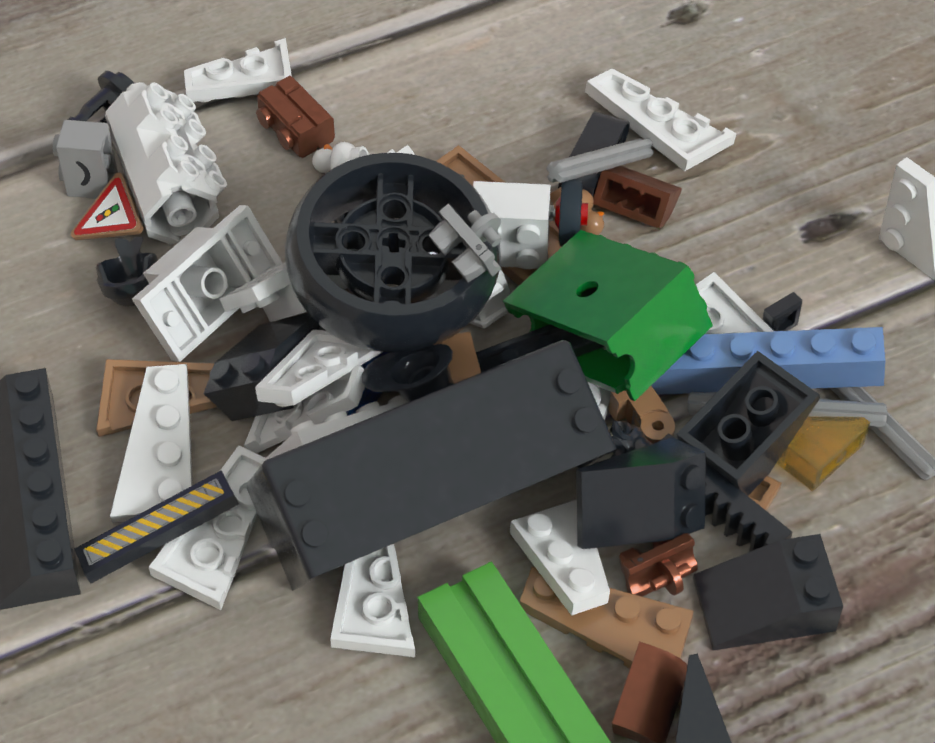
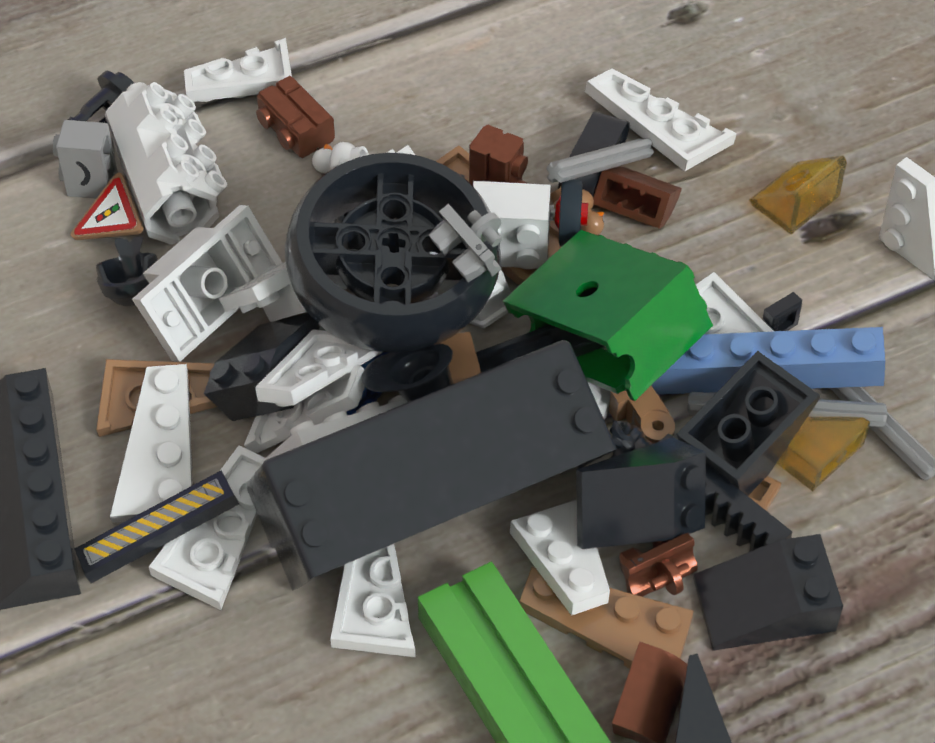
(496, 157): none -> copper brick
(801, 192): none -> clear yellow slope

